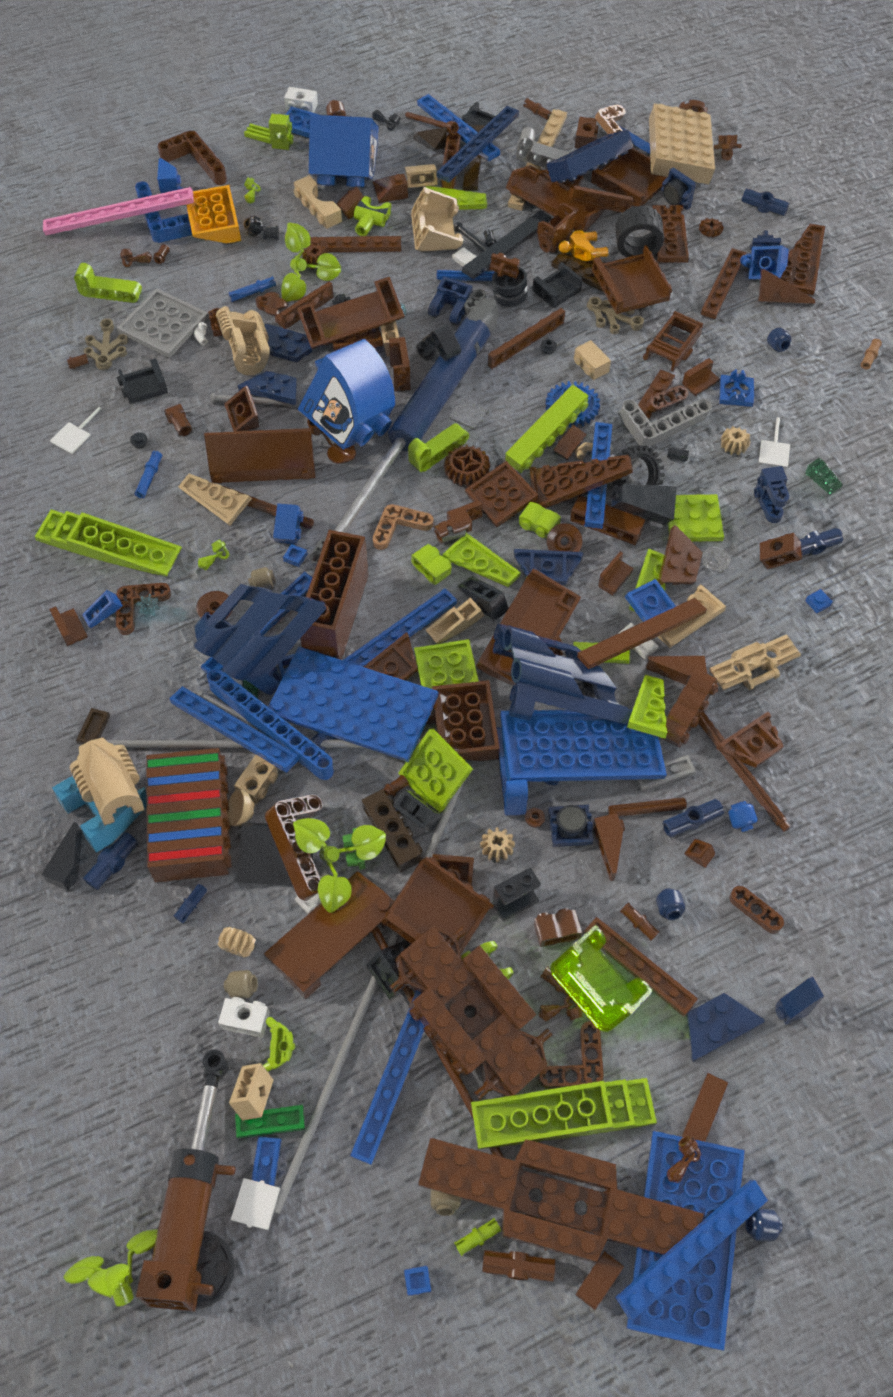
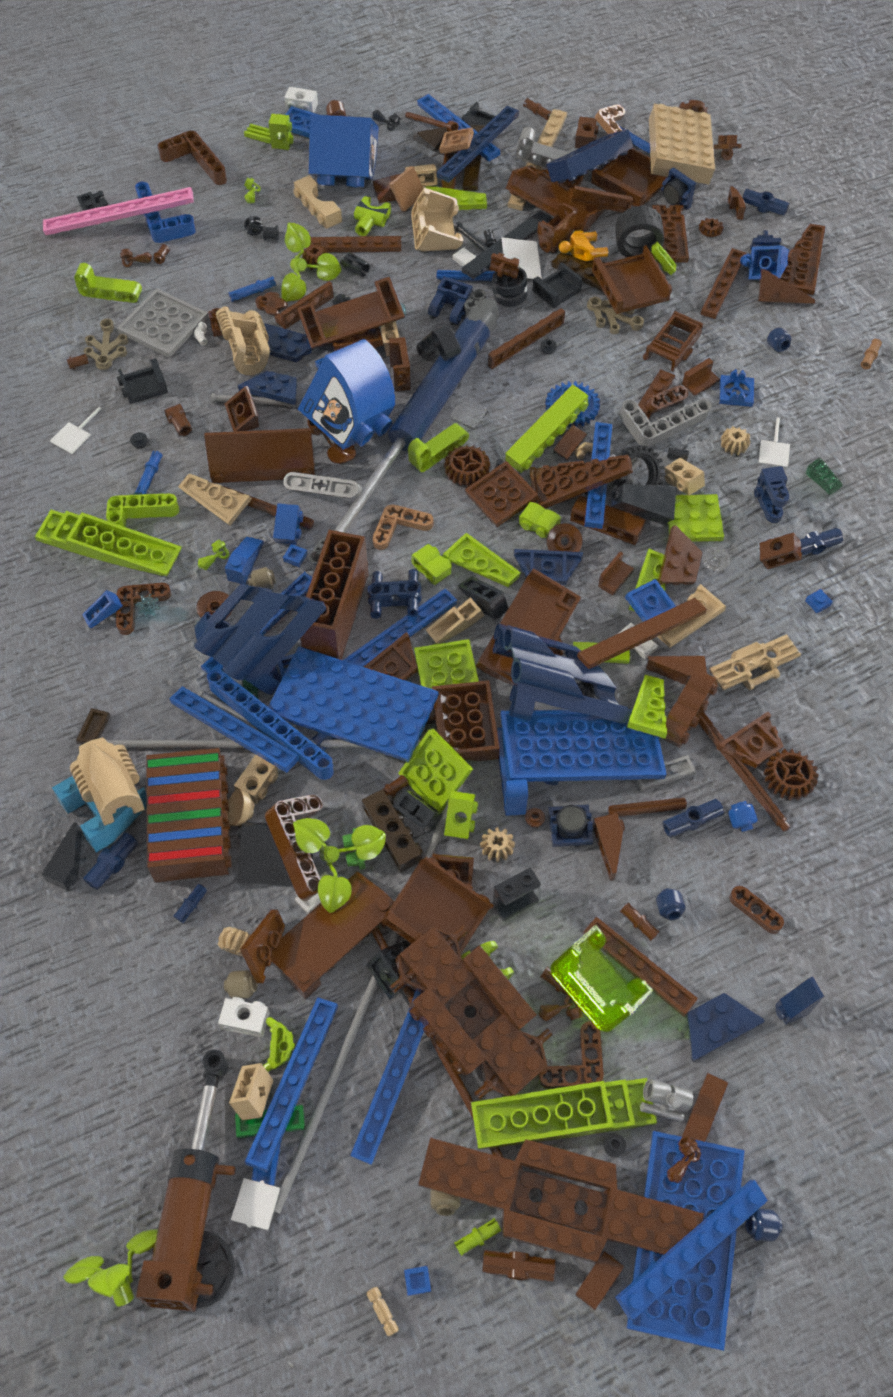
(69, 625): reddish brown panel -> none
(88, 200): none -> black plate
(140, 506): none -> lime beam
(167, 177): blue slope -> none
(214, 215): light orange slope -> none
(242, 560): none -> blue slope
(261, 944): none -> reddish brown wing
(291, 1085): none -> blue plate
(337, 487): none -> light grey piece
(350, 201): reddish brown panel -> none
(355, 264): none -> black arm
(382, 1311): none -> tan axle
(394, 593): none -> dark blue piece
(406, 188): none -> medium nougat tile
(456, 140): none -> medium nougat tile
(458, 522): reddish brown plate -> none
(458, 826): none -> lime brick
(526, 252): none -> white sticker
(557, 927): reddish brown brick -> none
(592, 360): tan brick -> none
(608, 1148): none -> black plate
(661, 255): none -> lime plate
(666, 1100): none -> light grey pin
(684, 476): none -> tan brick
(700, 852): reddish brown slope -> none
(736, 202): none -> reddish brown slope
(796, 784): none -> reddish brown gear

